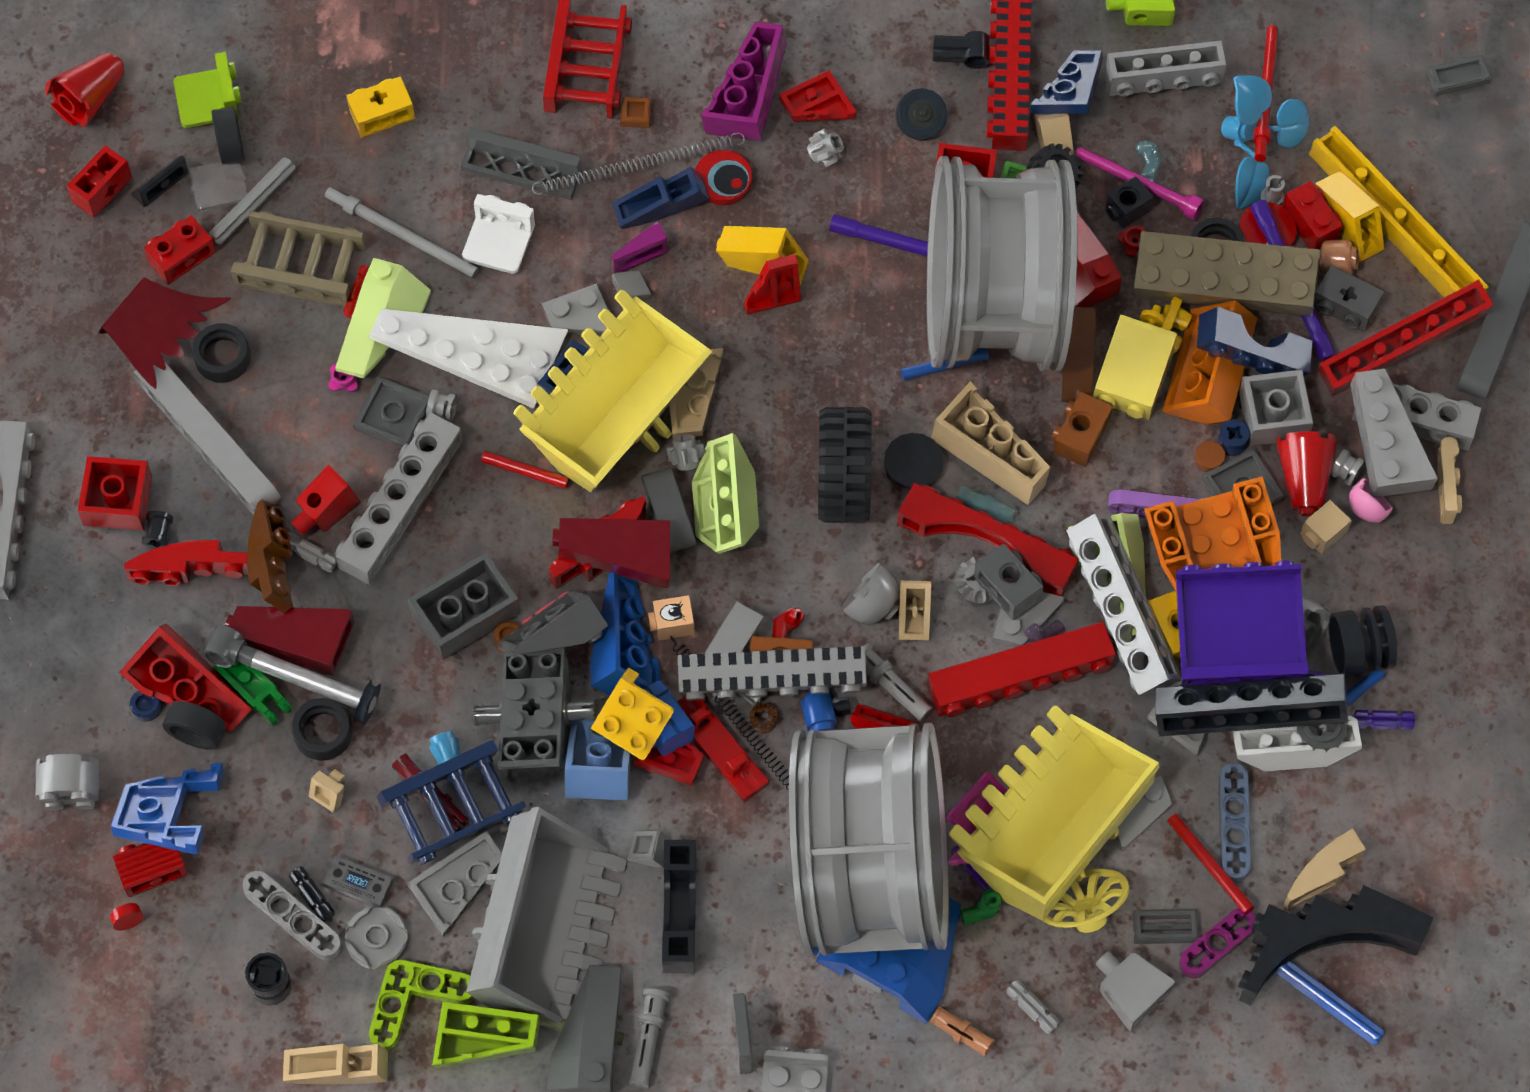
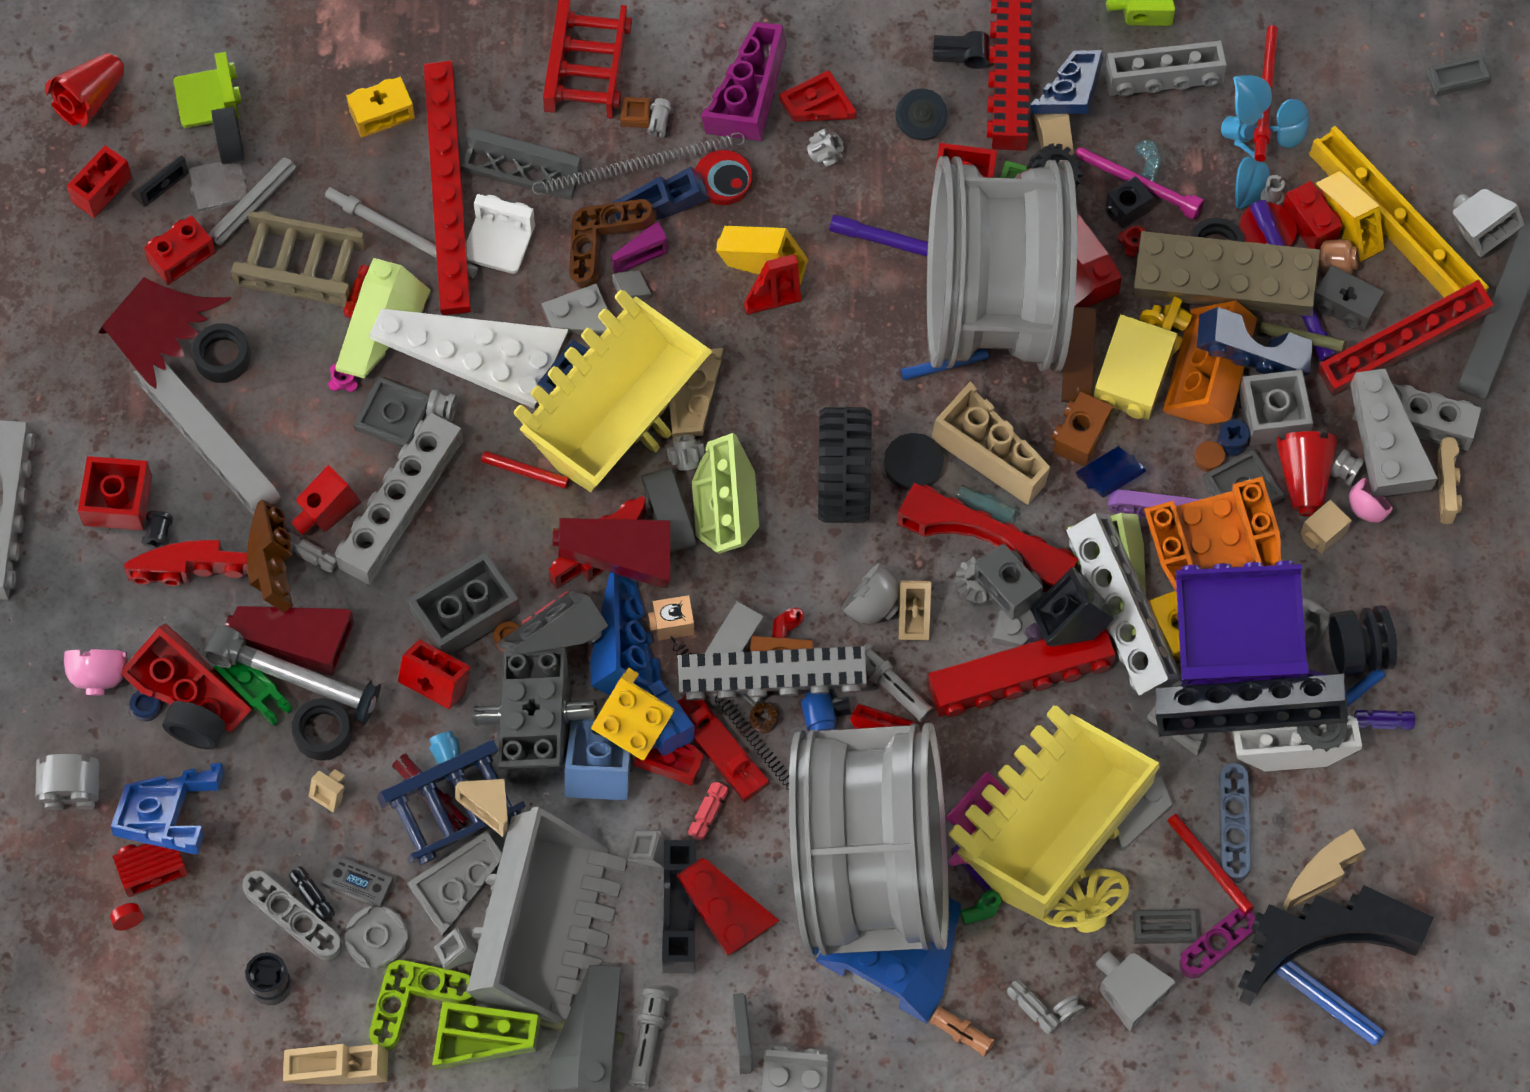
(94, 669): none -> bright pink cylinder
(434, 674): none -> red brick
(447, 188): none -> red plate
(456, 949): none -> light grey slope
(486, 801): none -> tan slope
(593, 231): none -> reddish brown beam
(660, 113): none -> light grey pin
(708, 811): none -> coral axle
(724, 906): none -> red wing
(1069, 1009): none -> light grey bush
(1071, 611): none -> black slope
(1110, 471): none -> clear blue piece
(1317, 339): none -> olive bar
(1486, 219): none -> light grey torso

